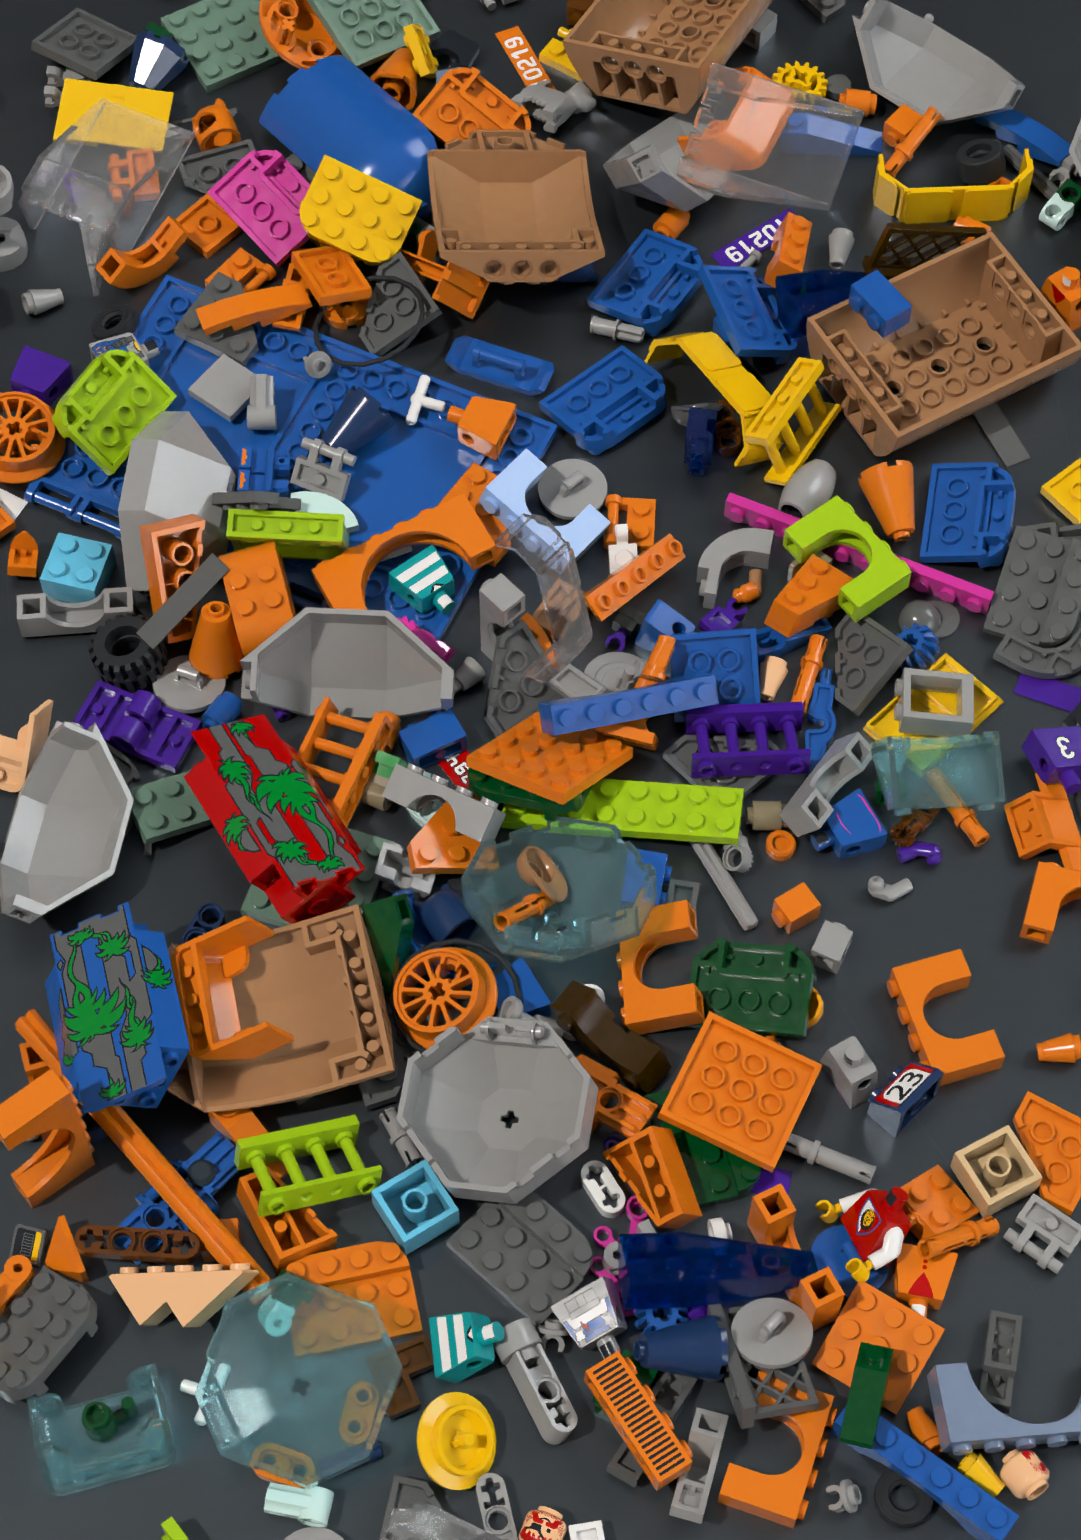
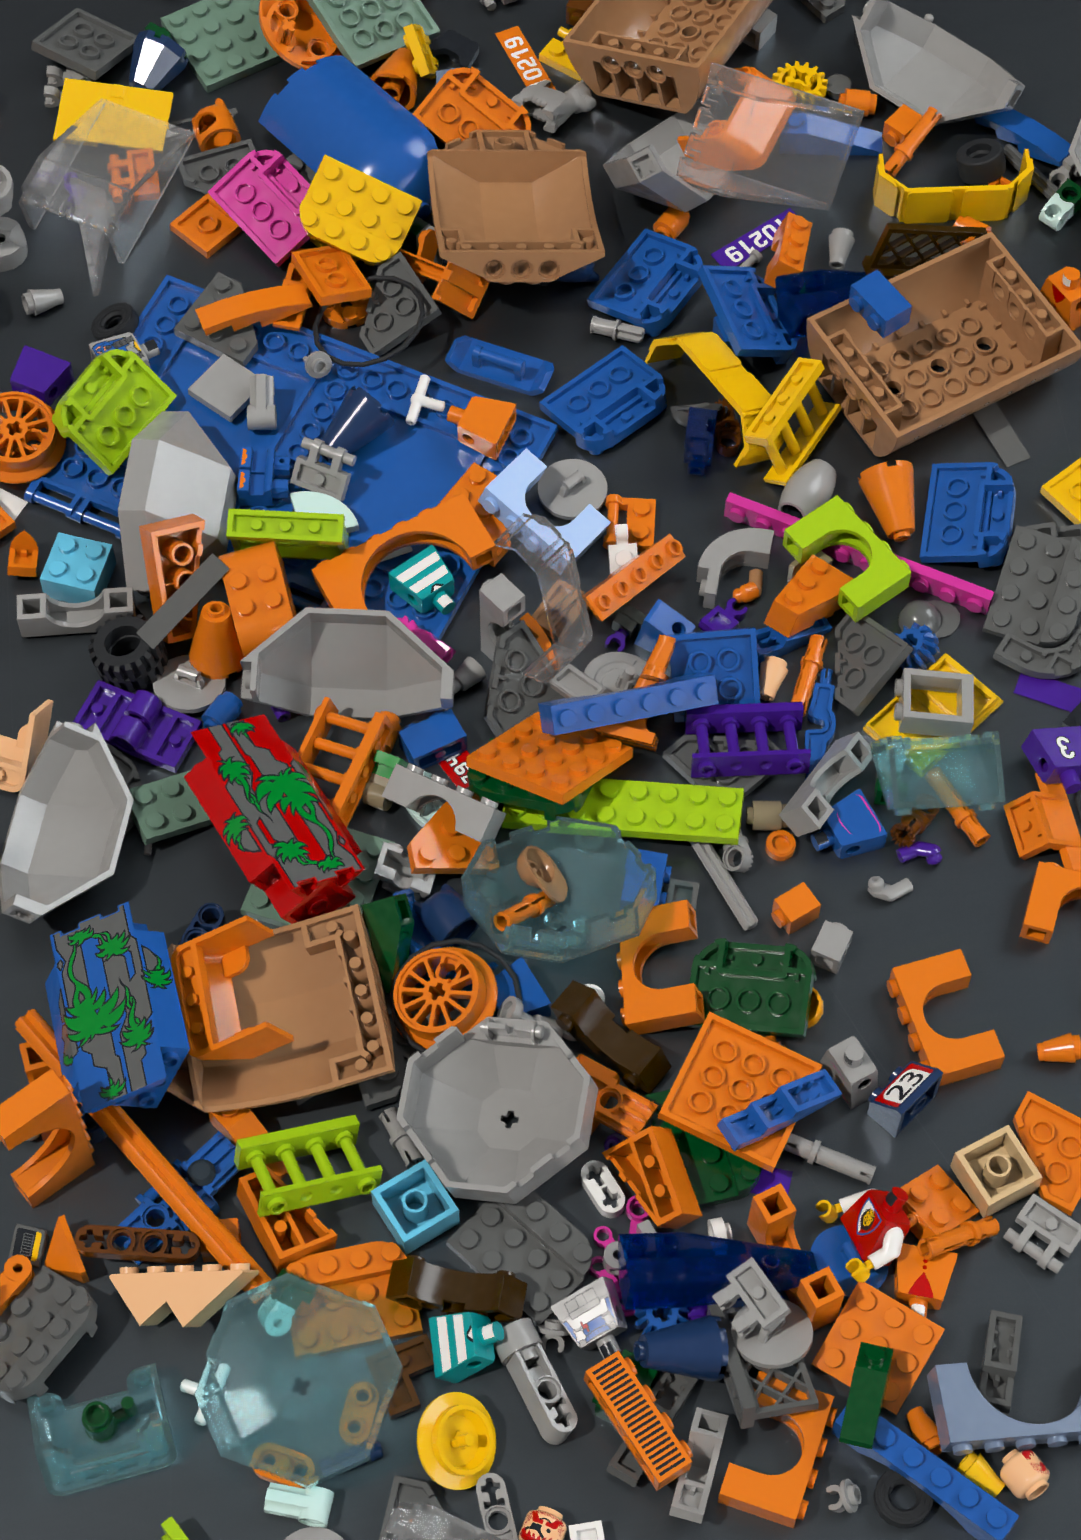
(148, 261): orange arch -> none
(242, 267): orange plate -> none
(255, 501): dark grey plate -> none
(452, 1291): none -> dark brown brick
(758, 1294): none -> light grey plate
(779, 1109): none -> blue slope

